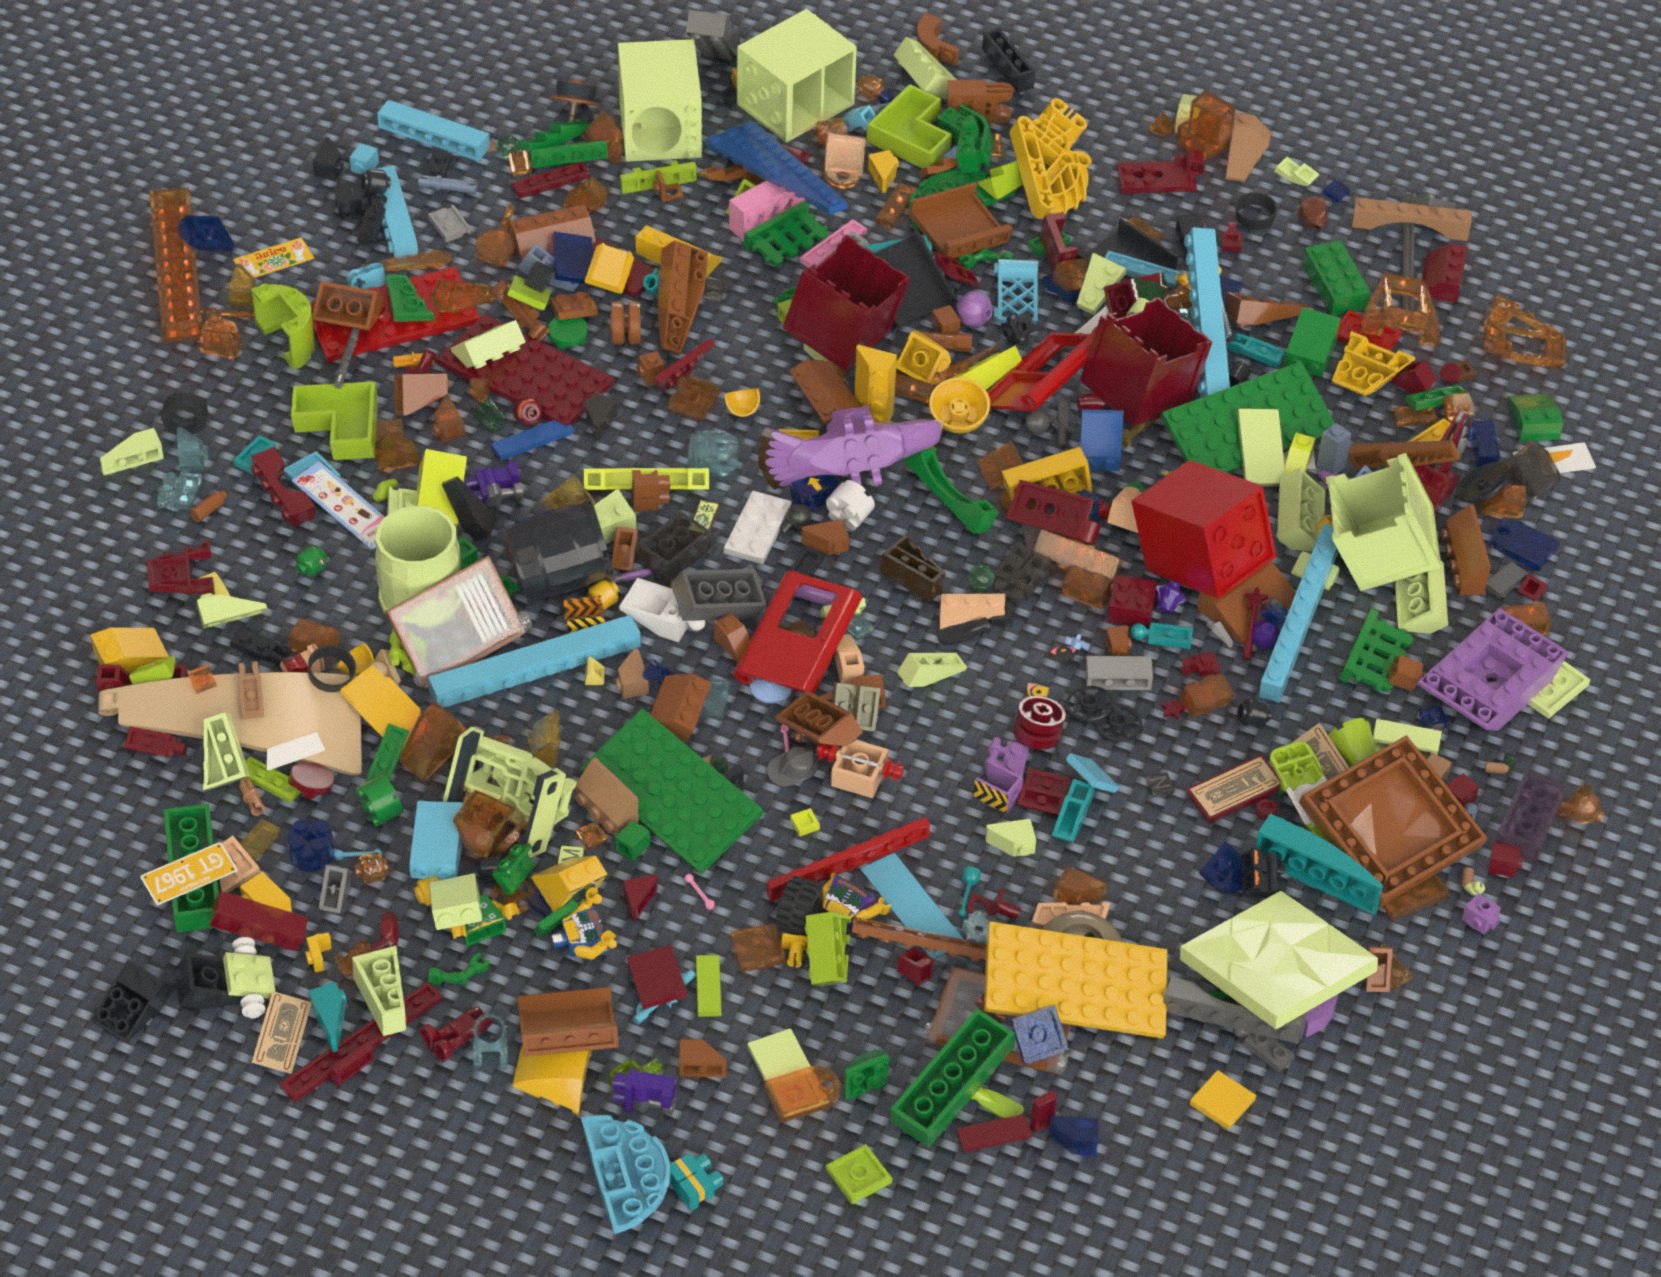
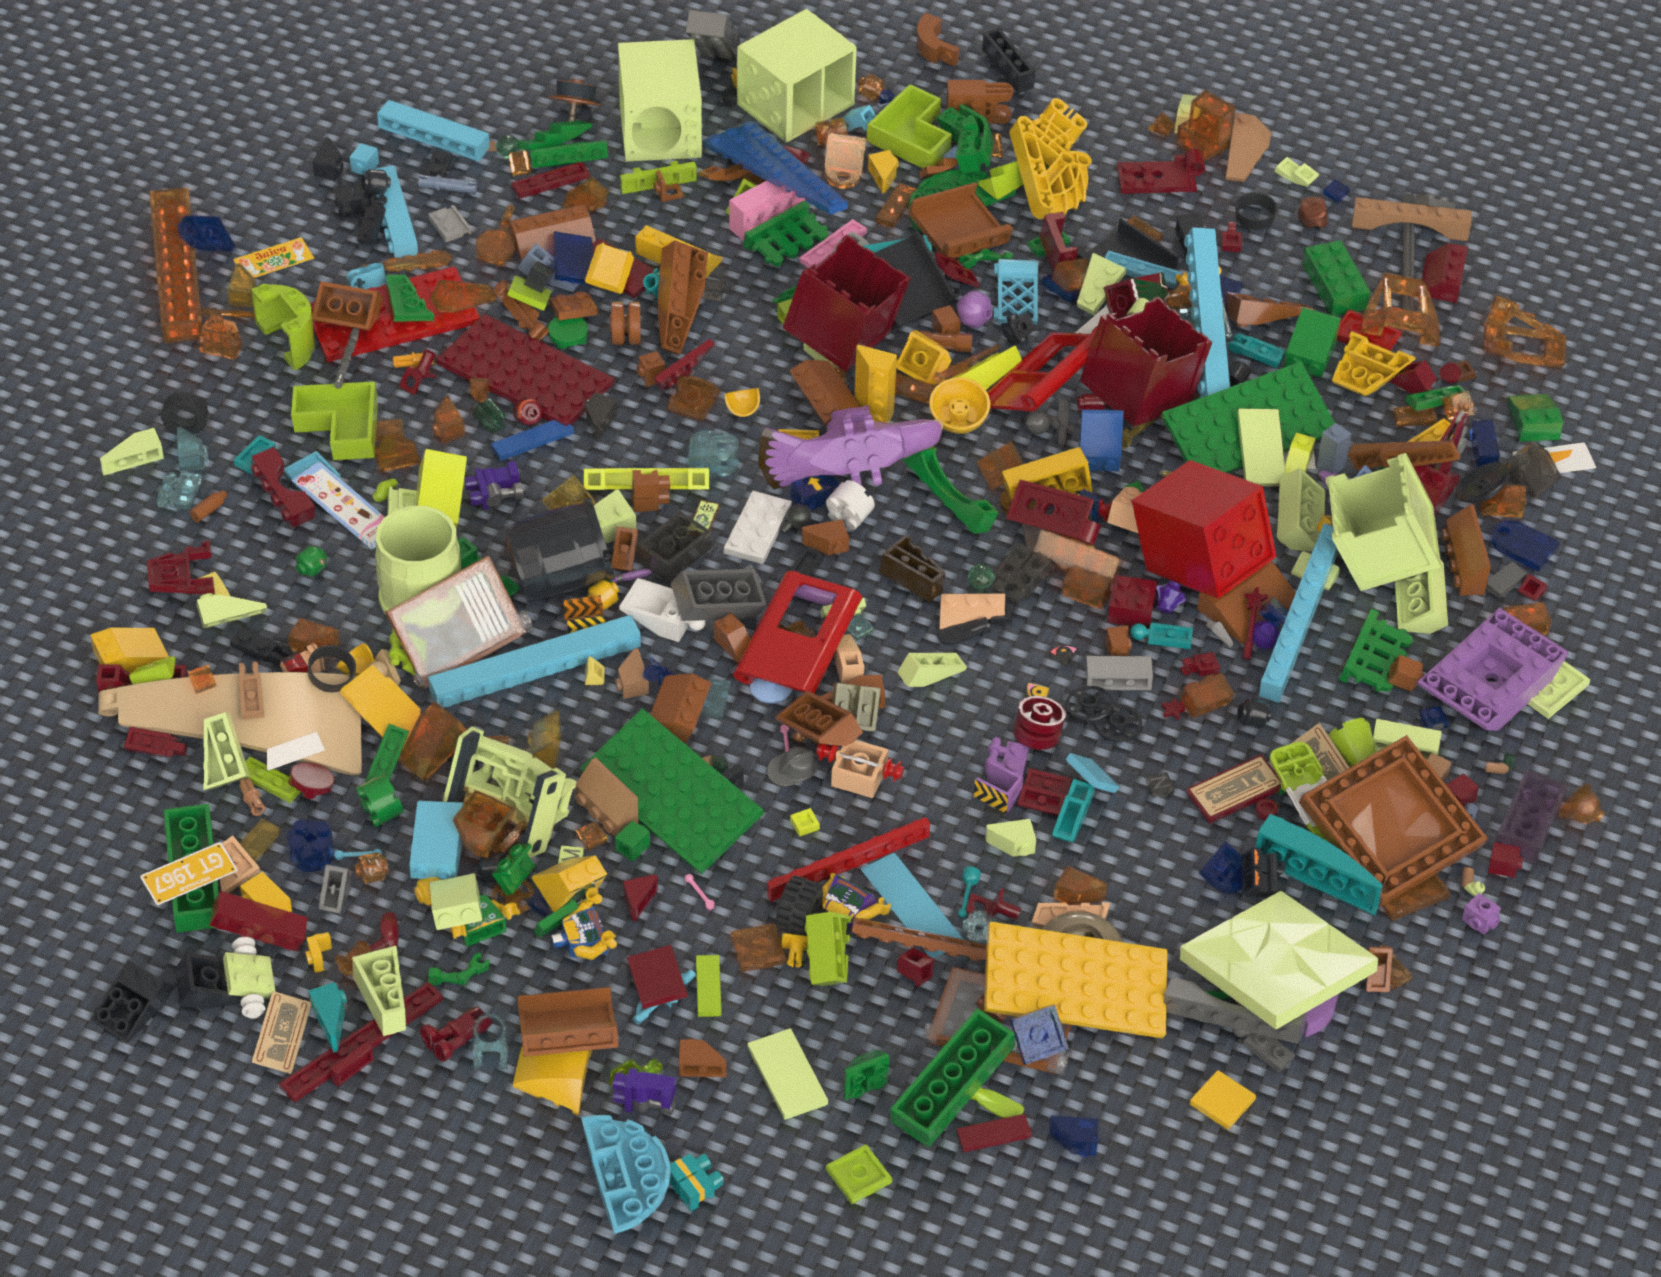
(418, 390): slope -> none
(469, 509): black slope -> none
(489, 345): yellowish green slope -> none
(605, 129): clear orange slope -> none
(802, 1093): clear orange tile -> none
(923, 68): yellowish green wedge -> none
(1042, 1110): dark red tile -> none
(1077, 643): light blue piece -> none

